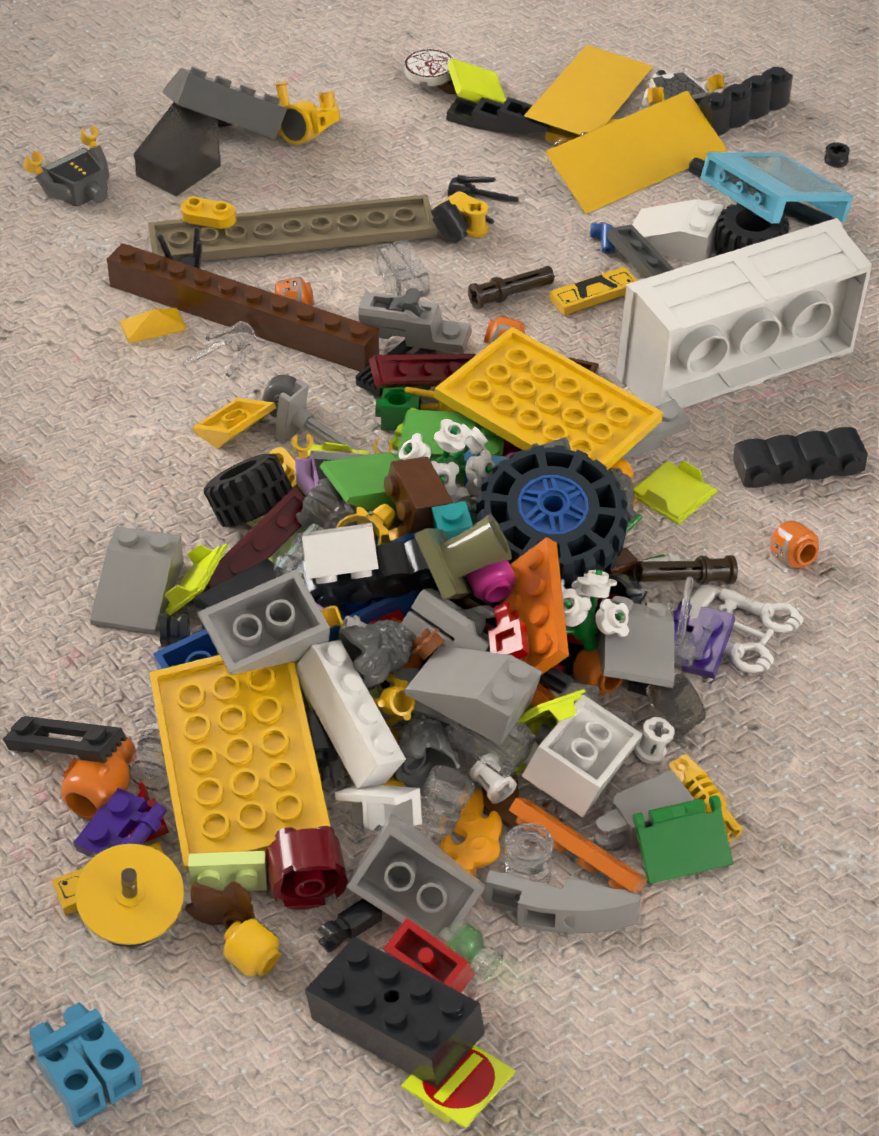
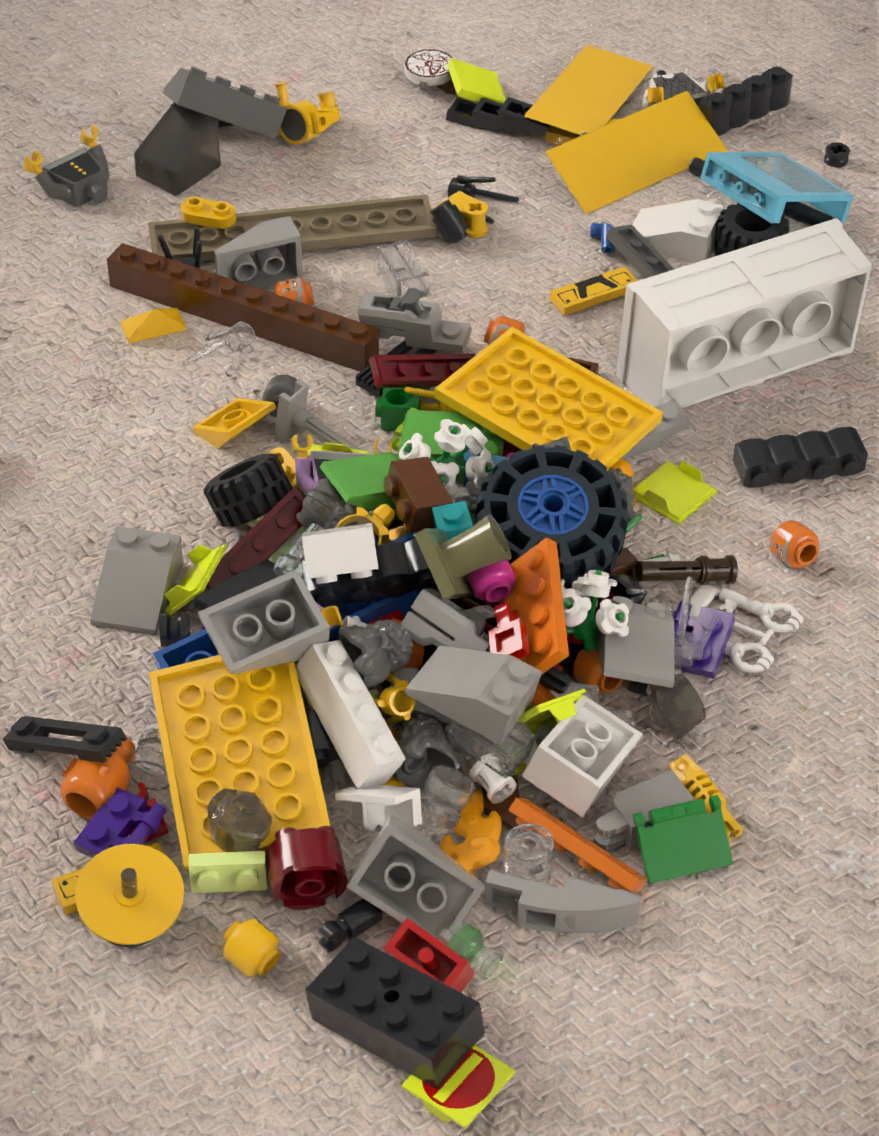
(84, 1062): dark azure hips -> none
(220, 907): reddish brown plate -> none
(238, 820): none -> clear smoke hair
(262, 254): none -> light grey slope
(427, 643): dark orange plate -> none
(500, 288): dark brown pin -> none
(664, 735): white bush -> none

